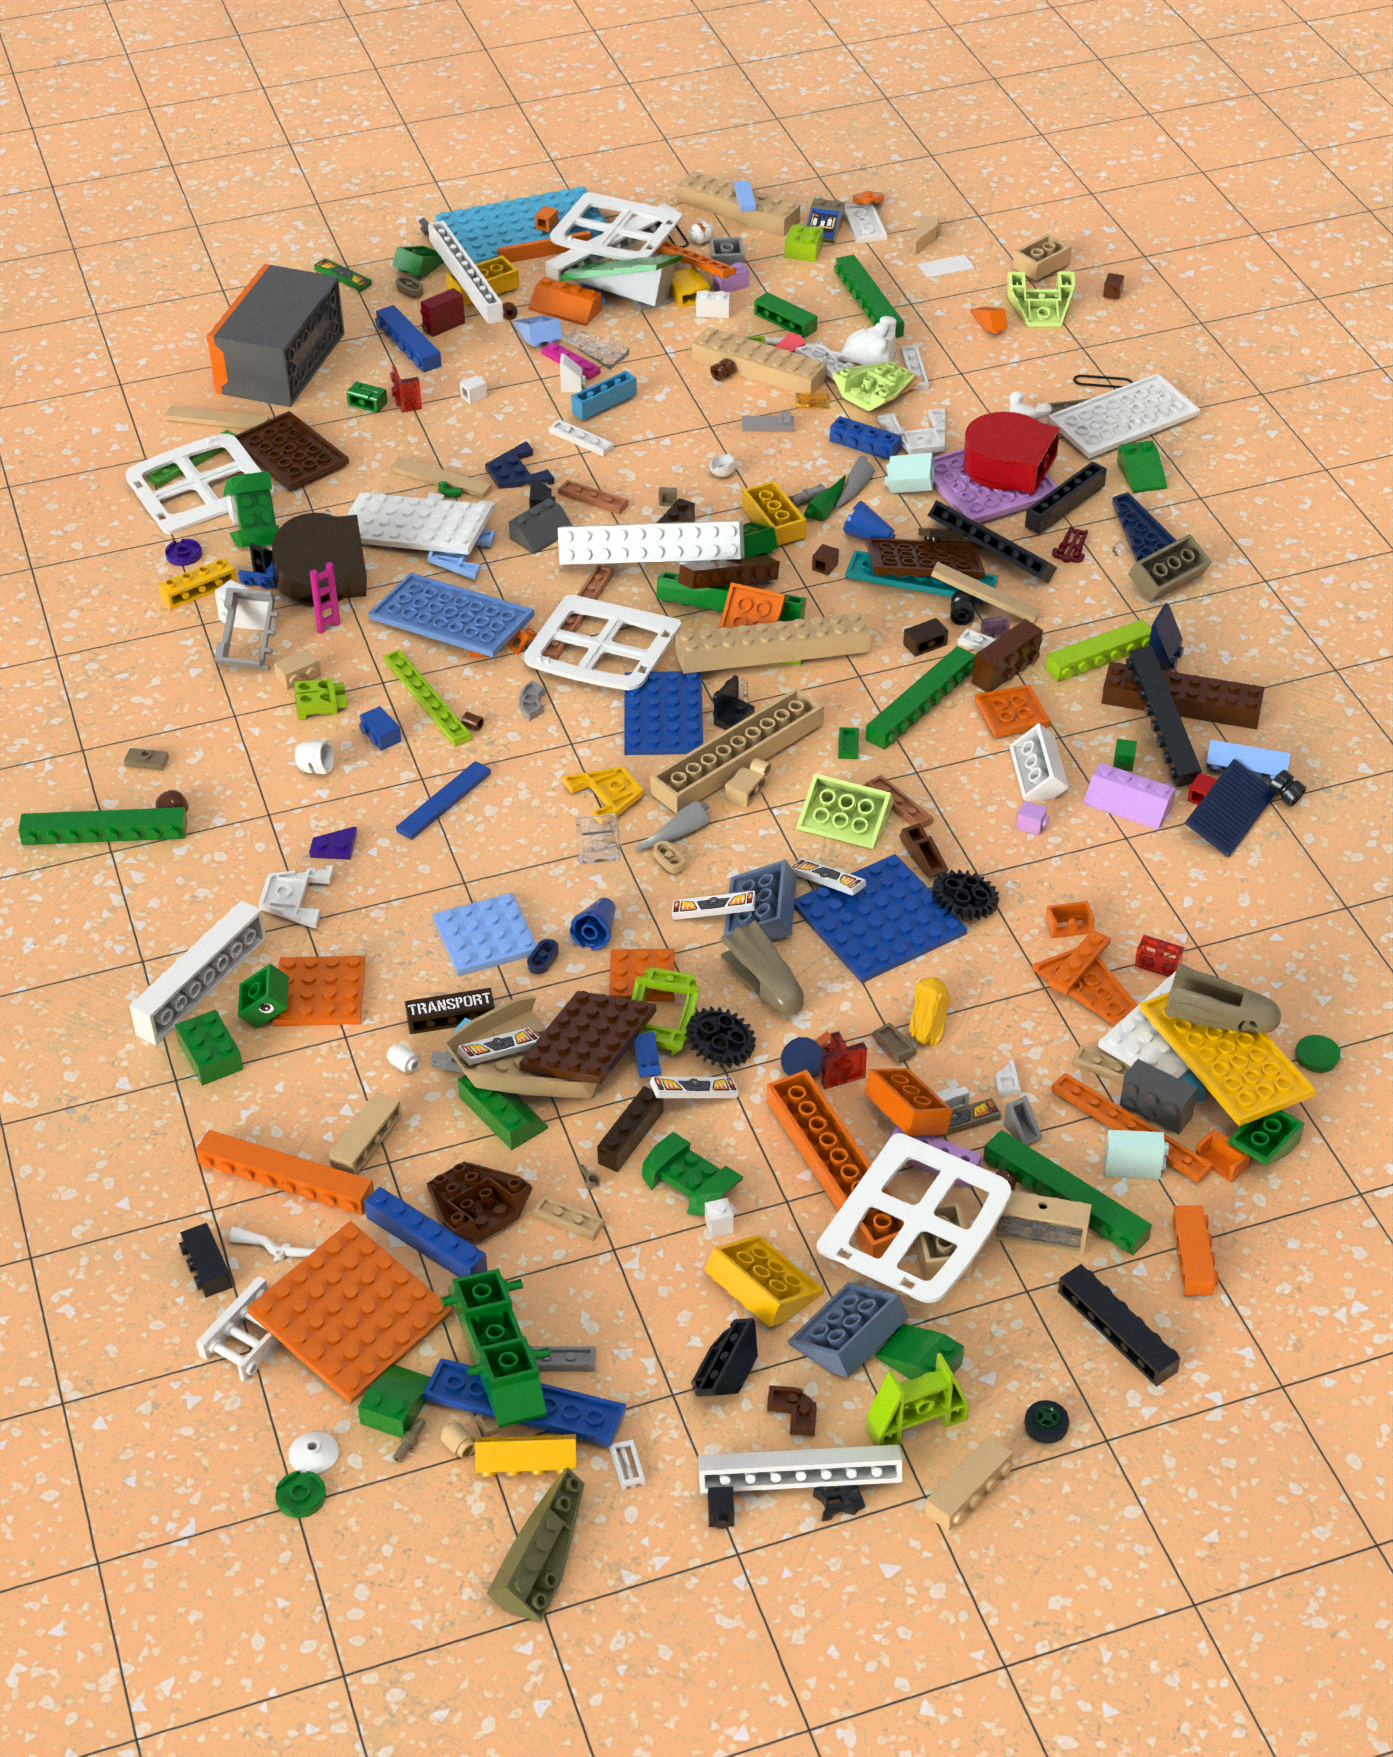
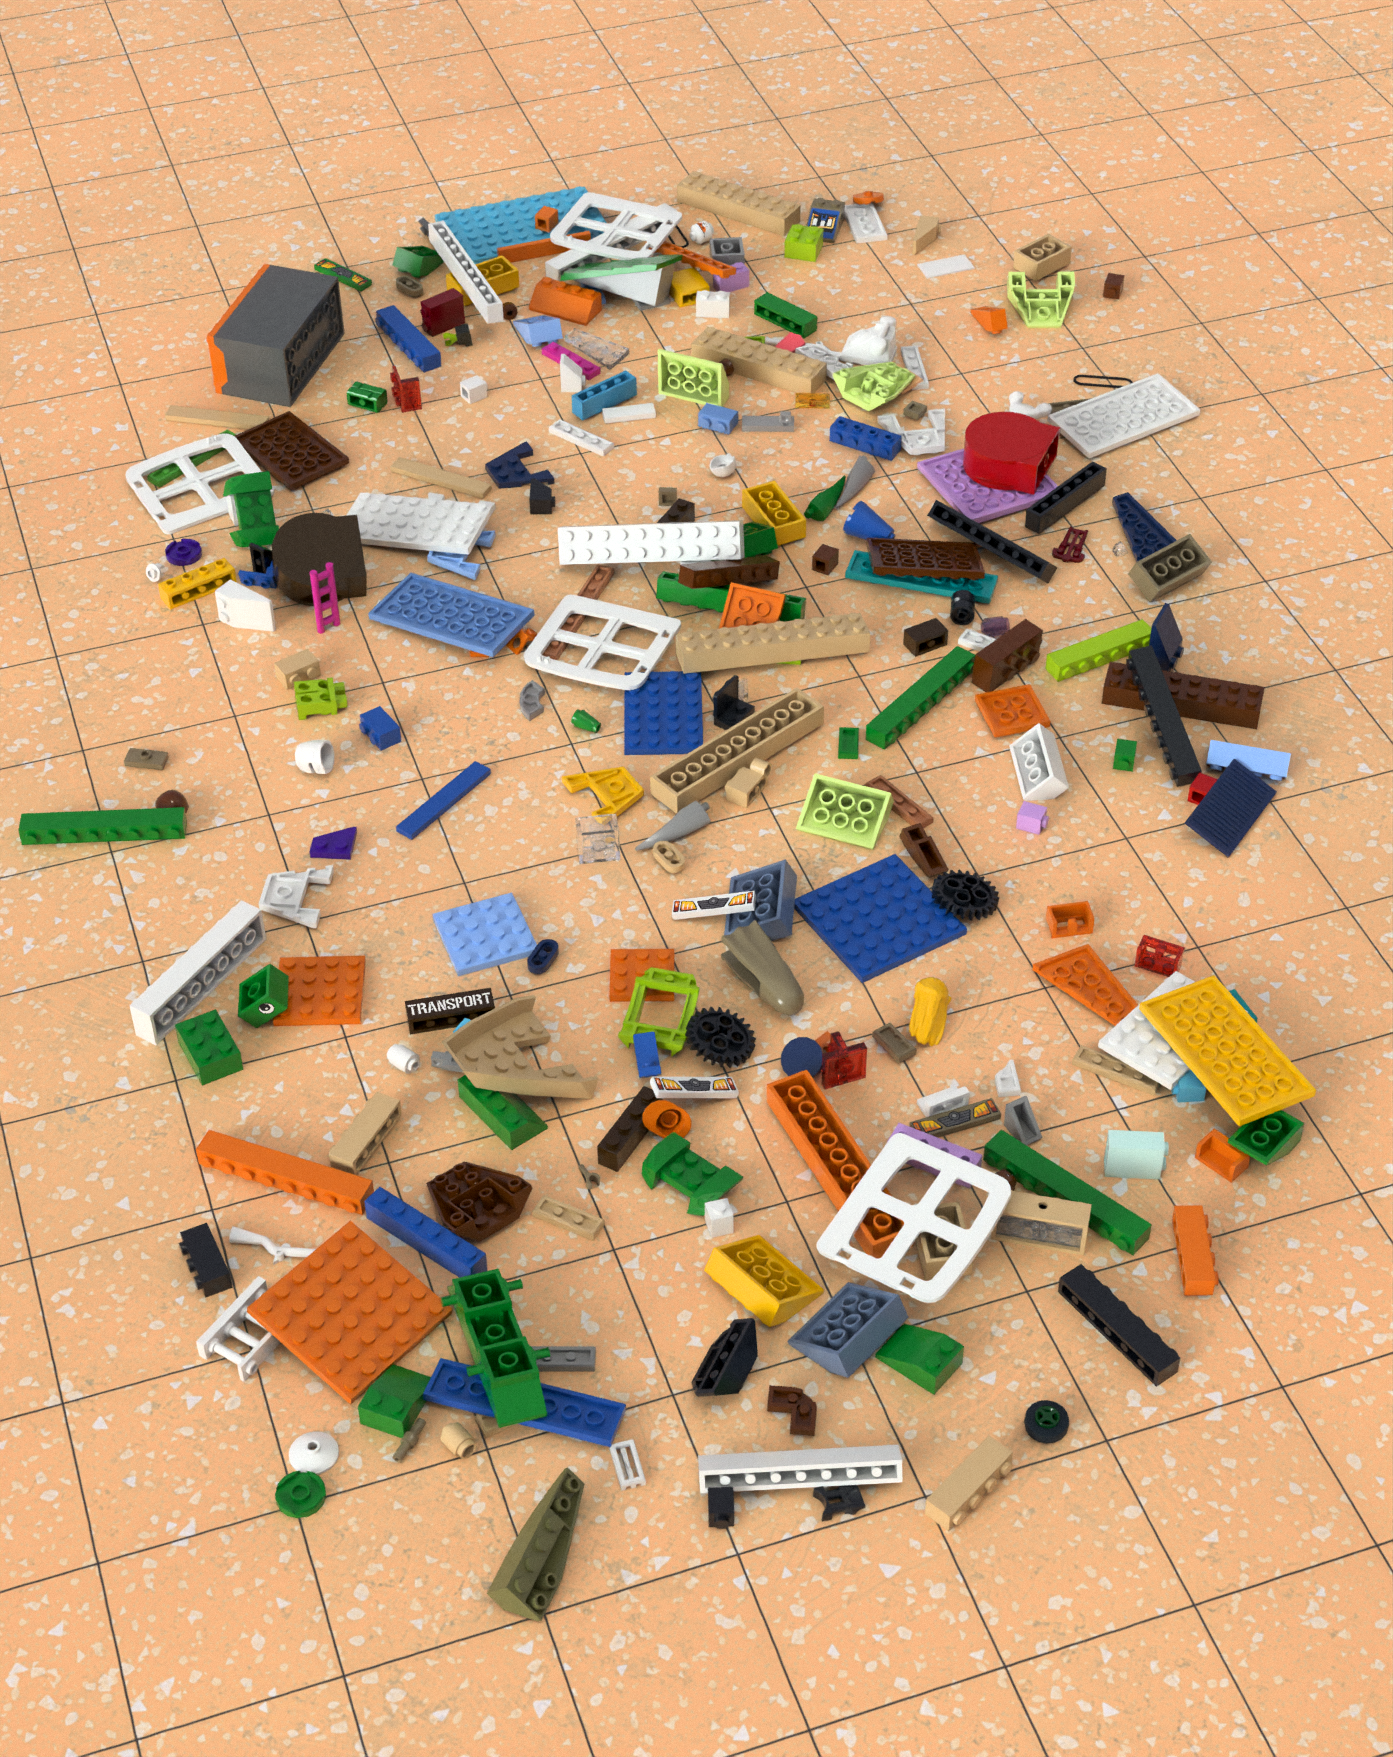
(153, 572): none -> white plate
(230, 604): light grey hinge -> none
(427, 698): lime tile -> none
(448, 492): green arm -> none
(462, 336): none -> pearl dark grey piece
(472, 720): reddish brown hinge -> none
(497, 1046): tile -> none
(525, 1453): yellow brick -> none
(538, 526): dark grey slope -> none
(585, 721): none -> green cone
(588, 1037): reddish brown plate -> none
(593, 497): nougat tile -> none
(594, 924): blue cone -> none
(628, 413): none -> white tile
(665, 1117): none -> orange piece
(692, 378): none -> yellowish green slope
(717, 418): none -> medium blue brick
(744, 196): light blue tile -> none
(807, 495): light grey pin -> none
(828, 876): white tile -> none
(866, 292): green brick -> none
(908, 1102): orange brick -> none
(910, 473): light aqua brick -> none
(915, 410): none -> dark tan plate
(915, 1402): lime wedge -> none
(935, 534): dark brown wing -> none
(984, 592): tan tile -> none
(1079, 962): orange plate -> none
(1120, 1119): orange plate -> none
(1130, 796): lavender slope -> none
(1141, 466): green slope -> none
(1158, 1096): dark grey brick -> none
(1219, 1004): dark tan piece -> none
(1290, 790): black wheel -> none
(1317, 1053): green tile -> none

